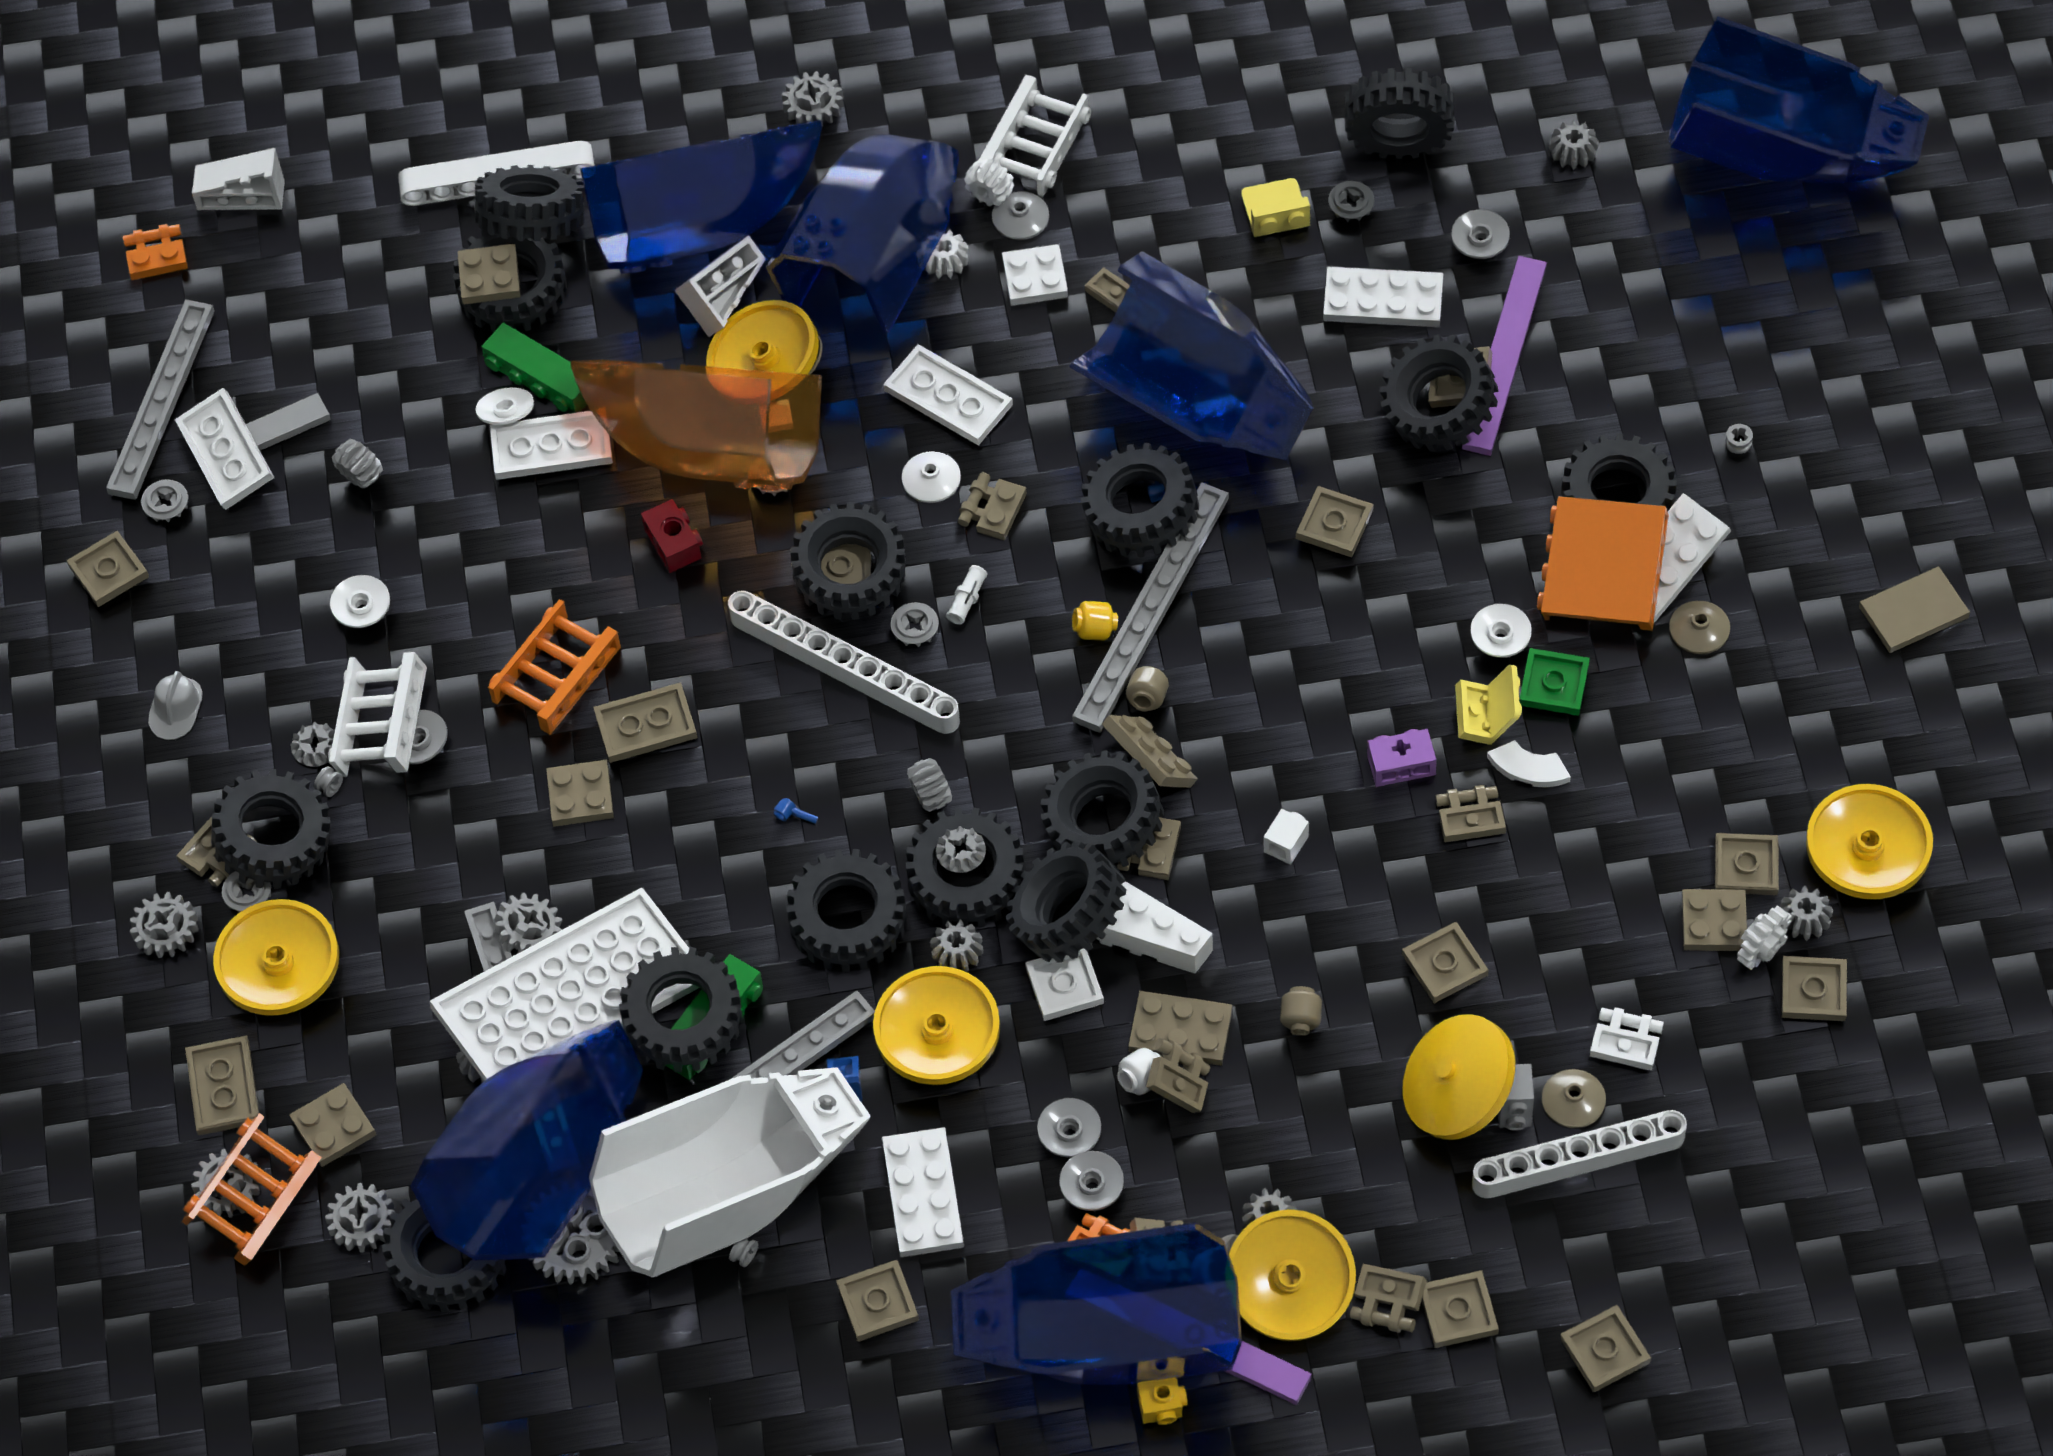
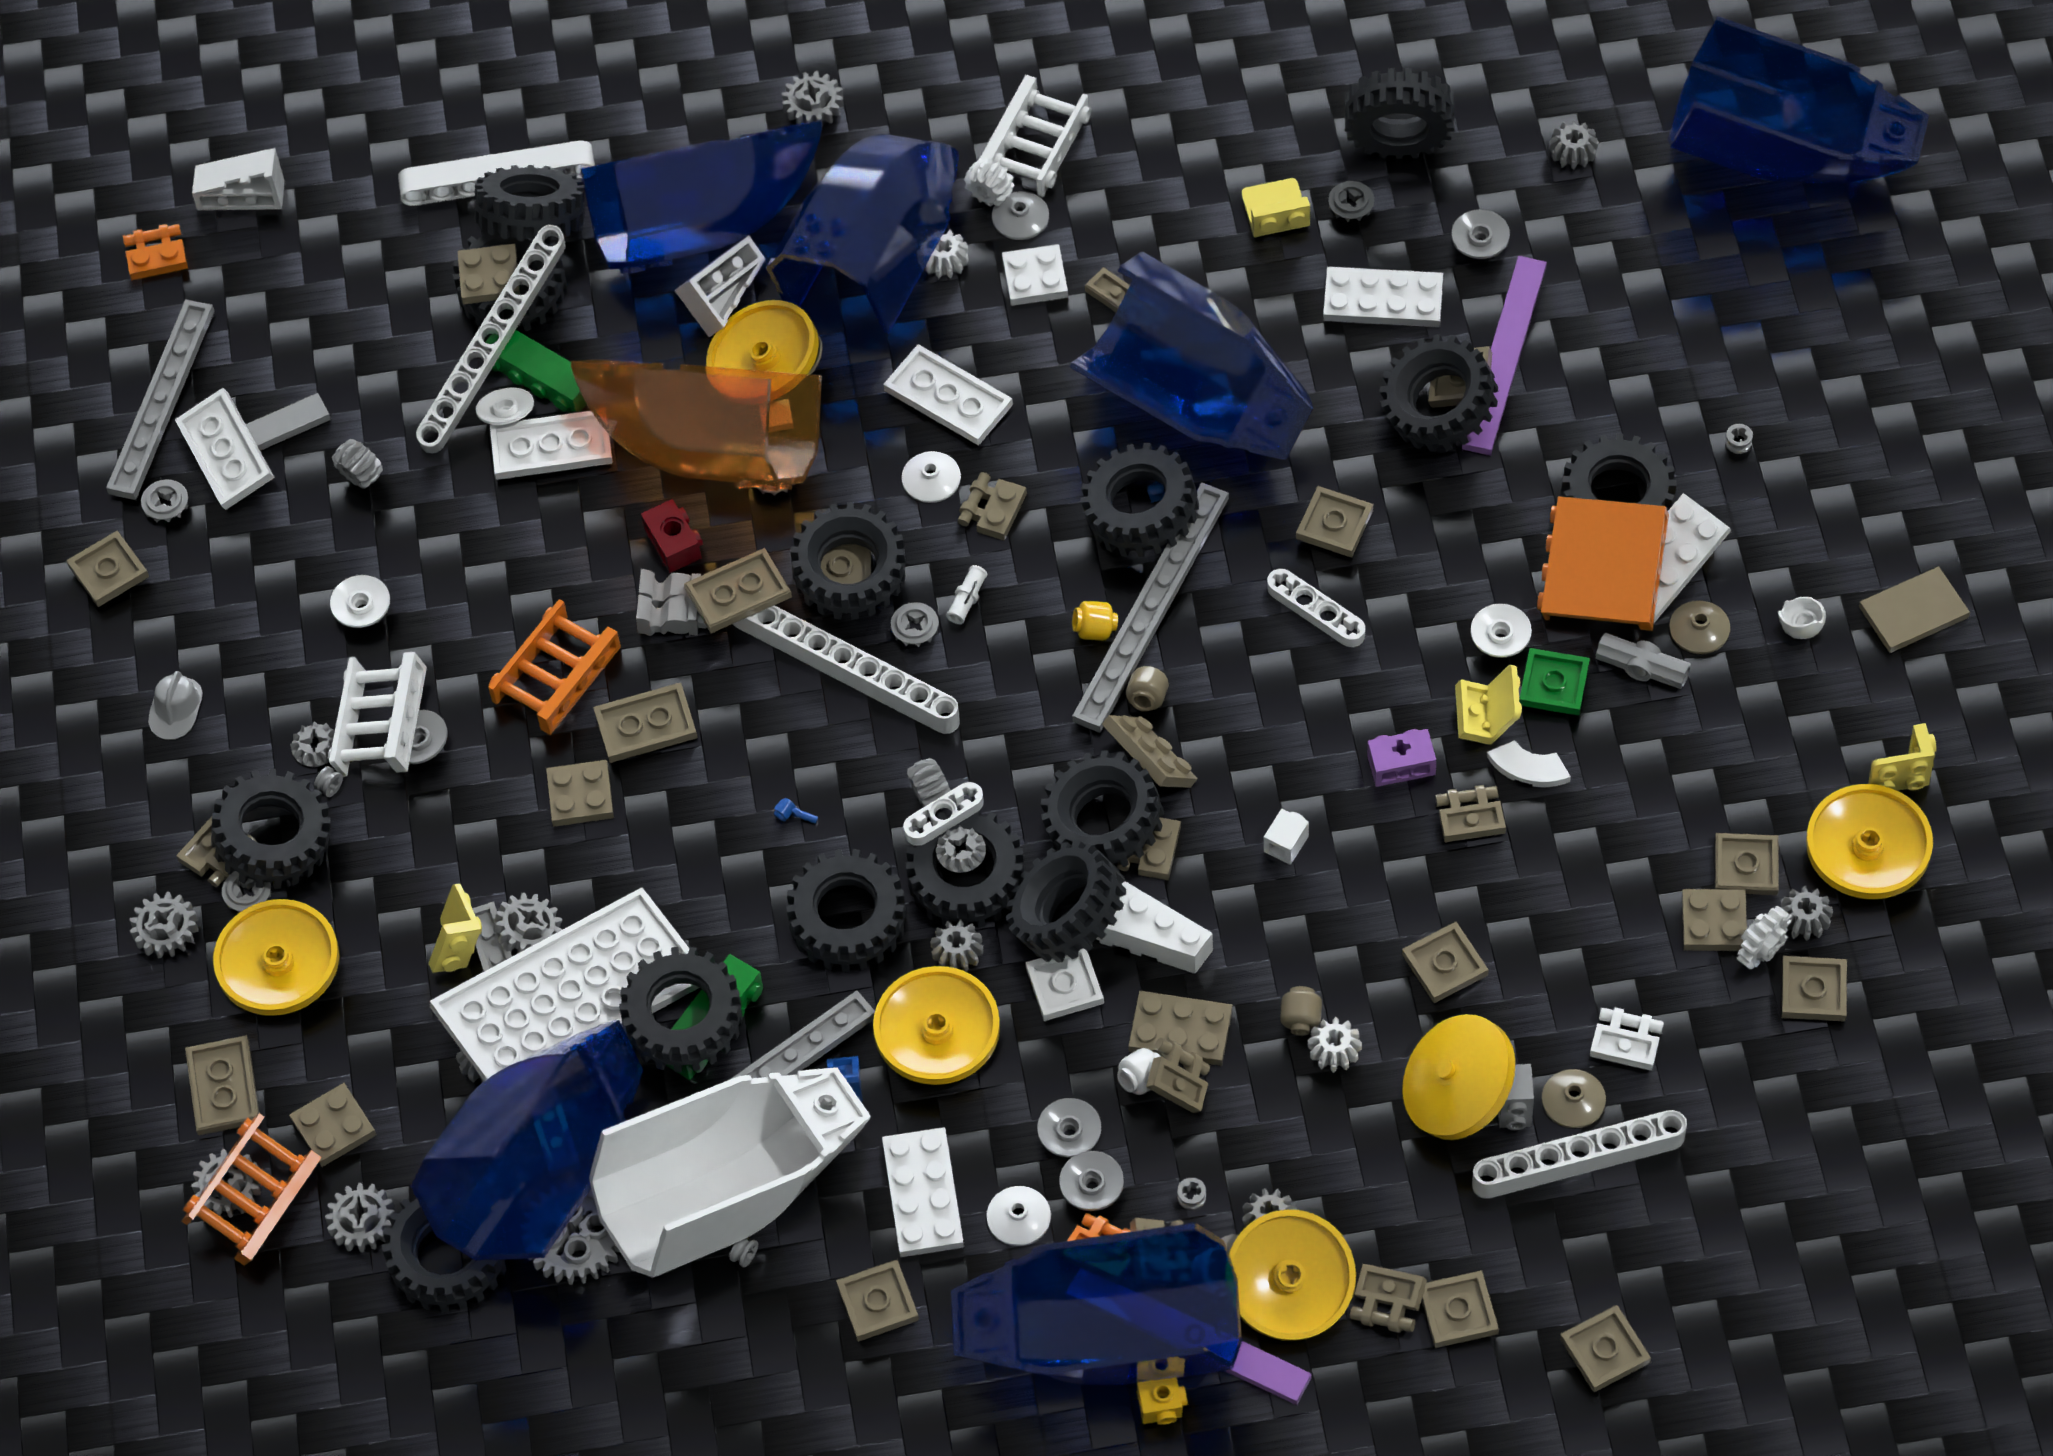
(458, 933): none -> light yellow bracket
(490, 352): none -> white beam
(676, 610): none -> light grey hips
(737, 590): none -> dark tan tile
(939, 826): none -> white beam
(1022, 1228): none -> white dish
(1185, 1187): none -> light grey bush
(1313, 610): none -> white beam
(1330, 1054): none -> white gear
(1643, 661): none -> light grey piece
(1802, 617): none -> white hair
(1908, 770): none -> light yellow bracket

